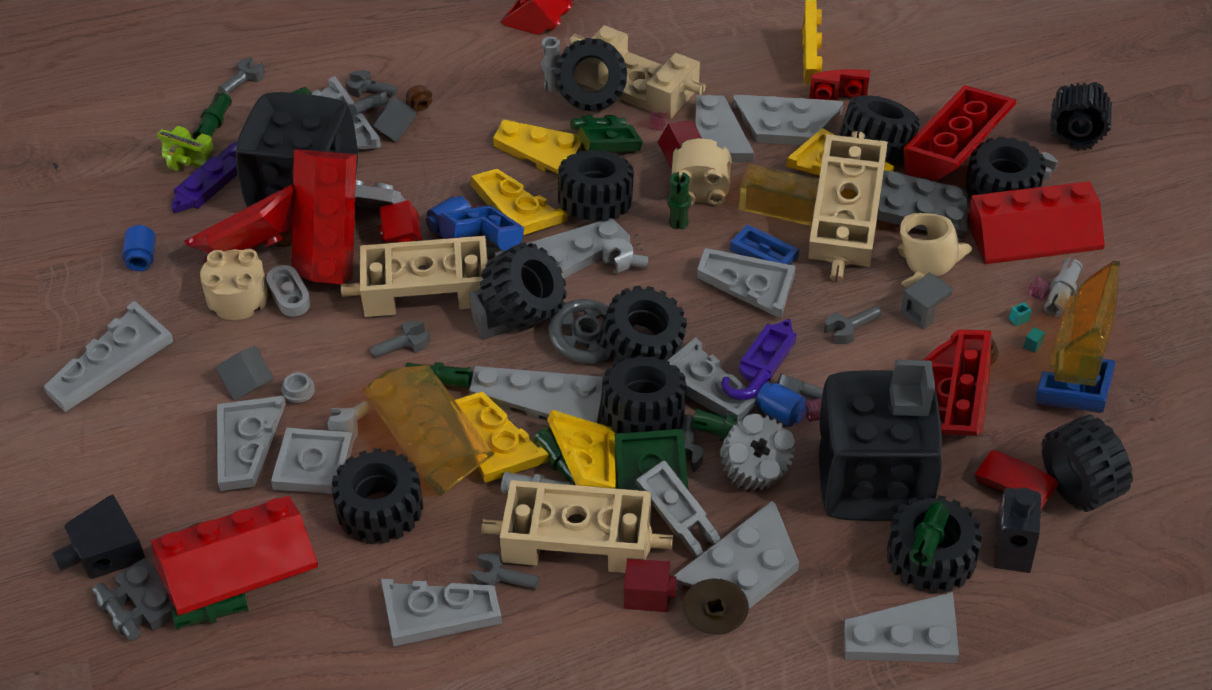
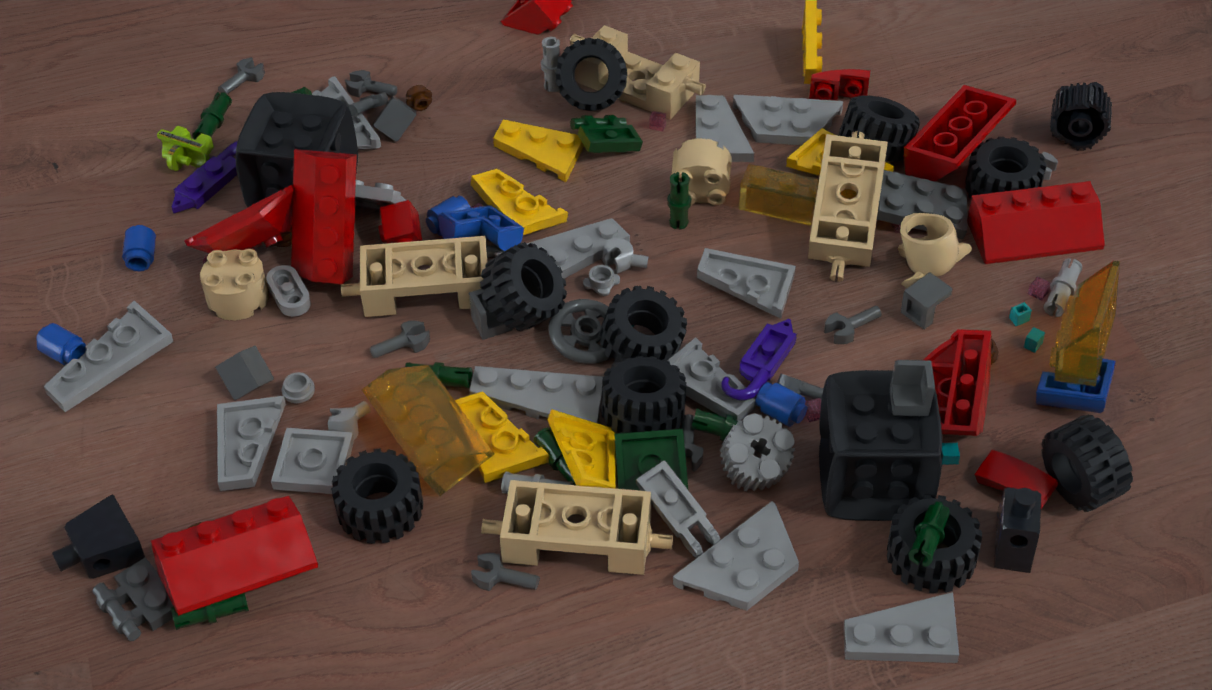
(60, 343): none -> blue brick
(430, 612): light grey wing -> none
(595, 185): black tyre -> none
(601, 279): none -> light grey plate
(648, 585): dark red brick -> none
(674, 135): dark red brick -> none
(714, 595): dark brown piece -> none
(746, 247): blue tile -> none
(950, 453): none -> teal piece

